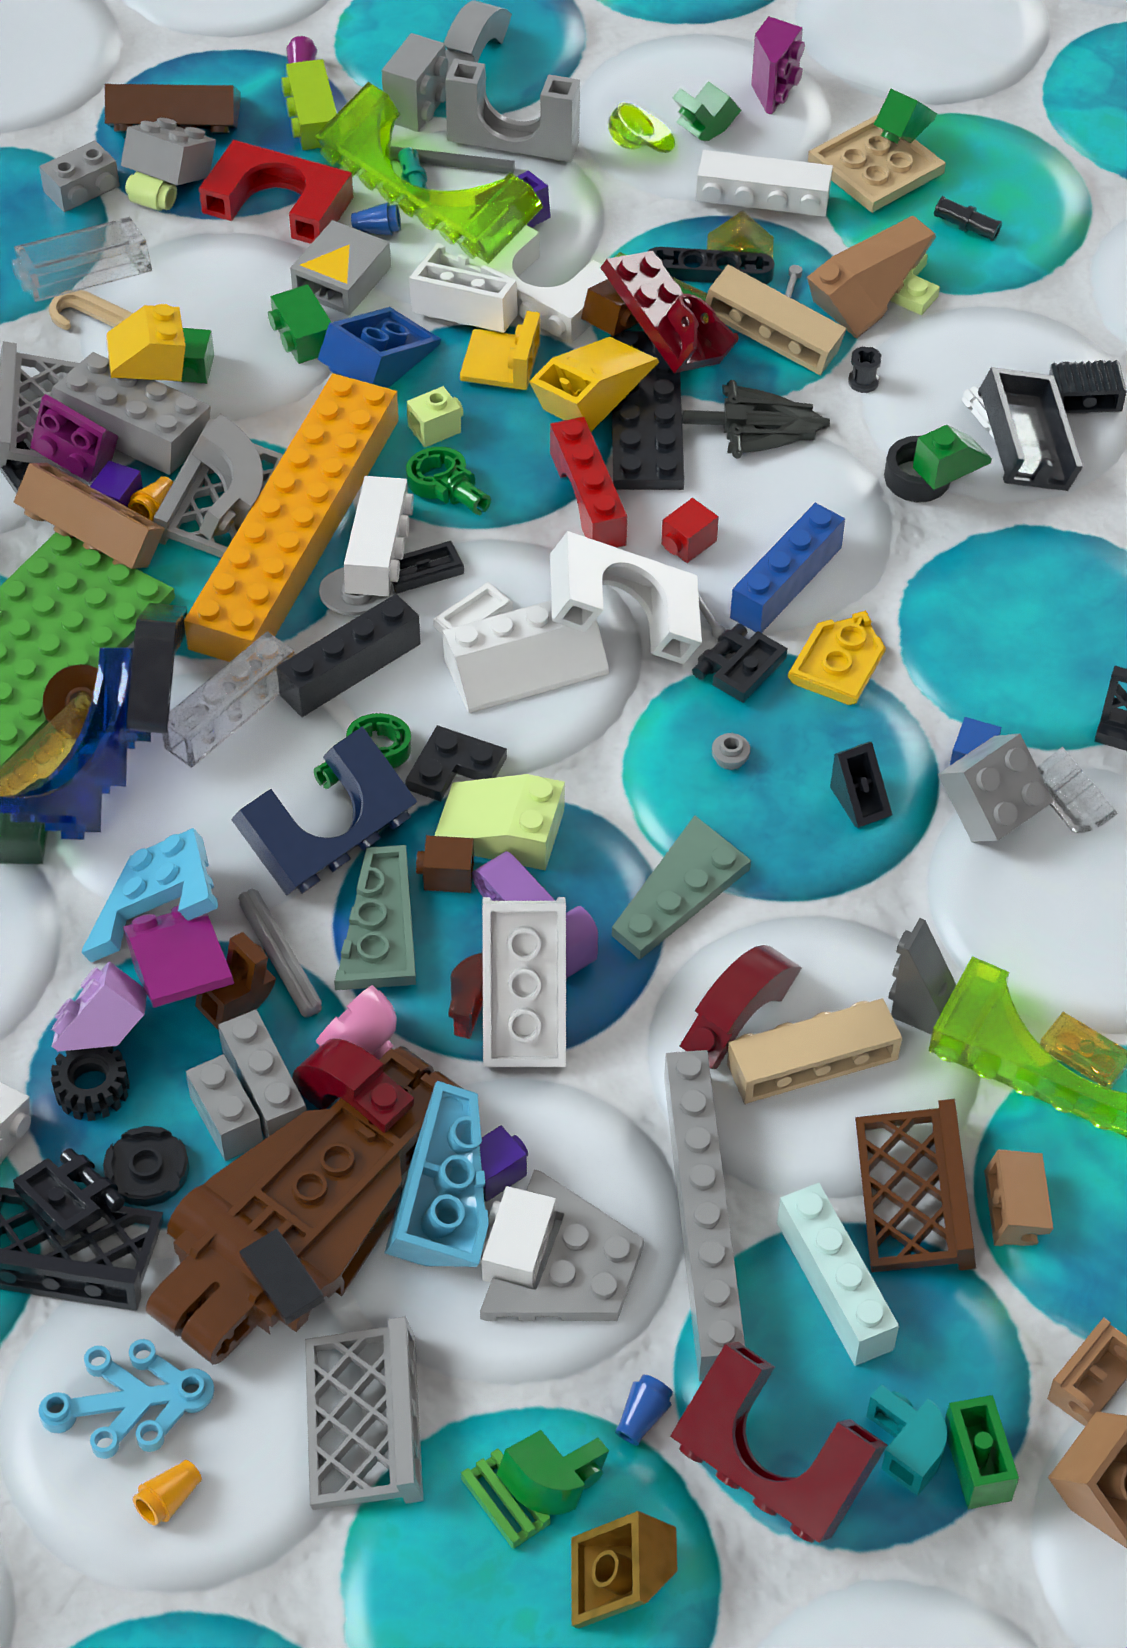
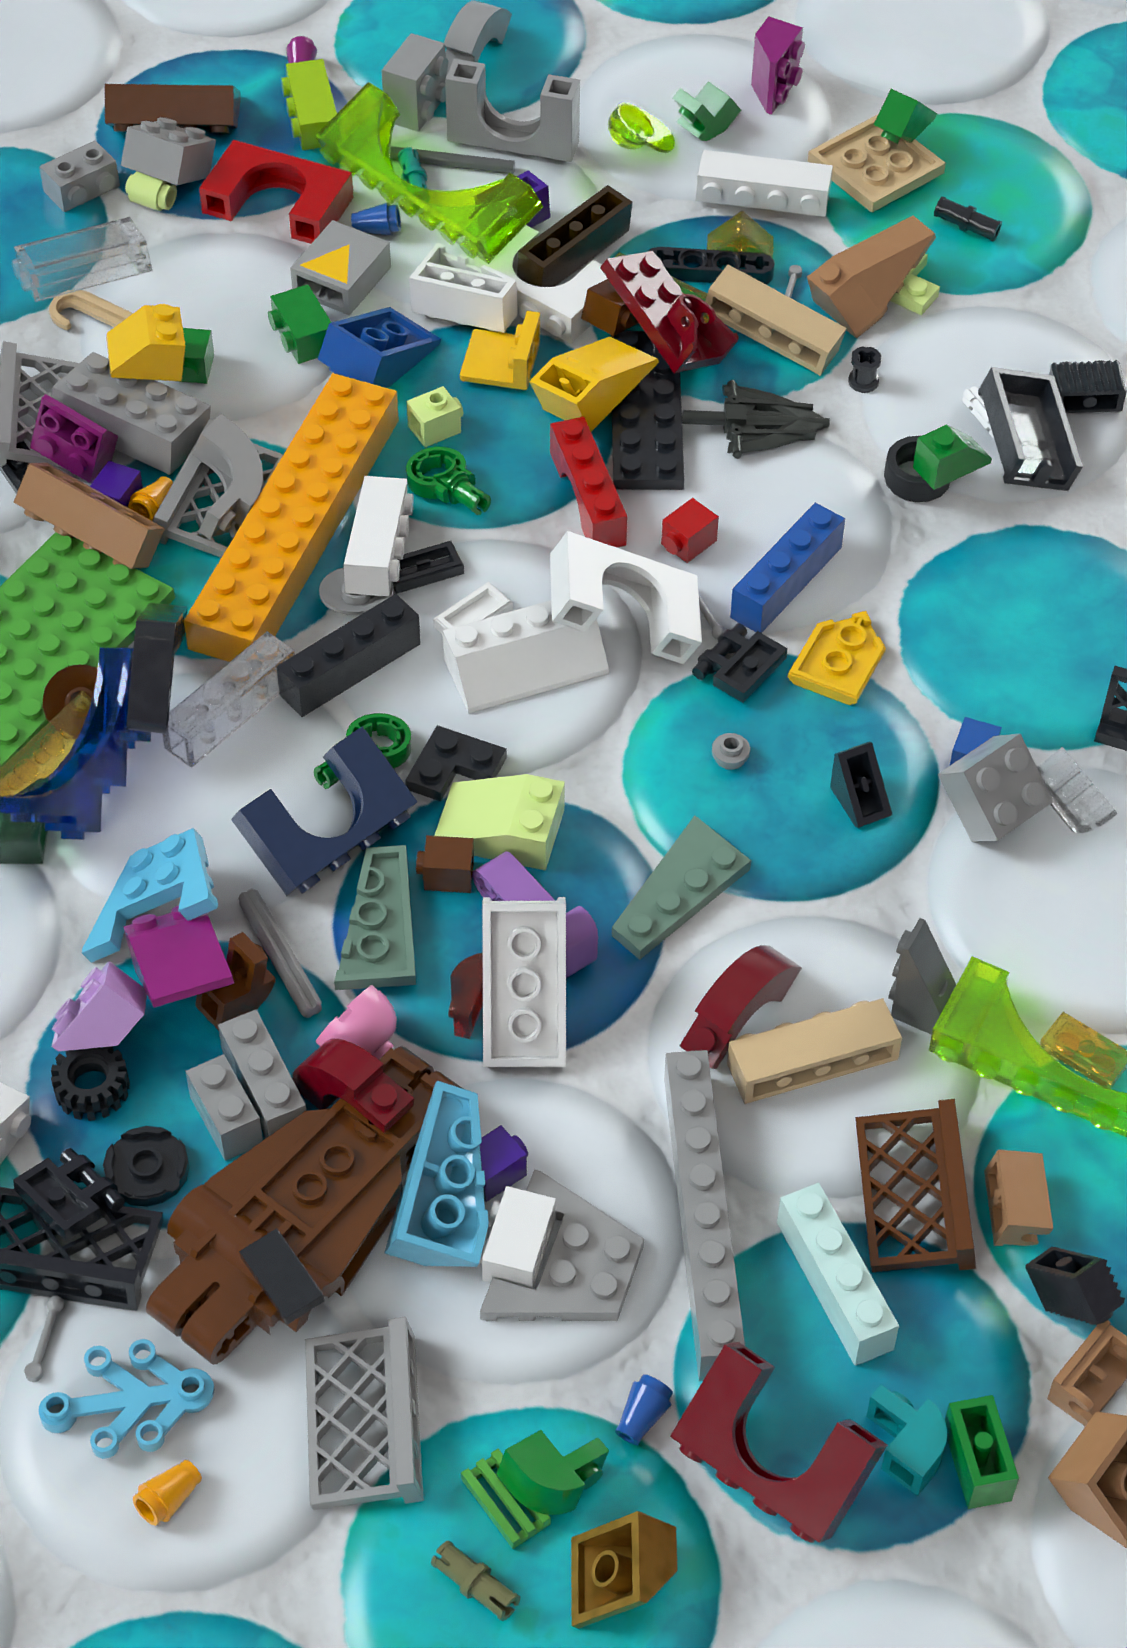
(33, 1370): none -> light grey hinge
(475, 1580): none -> olive pin
(575, 239): none -> dark brown brick
(1075, 1285): none -> black brick

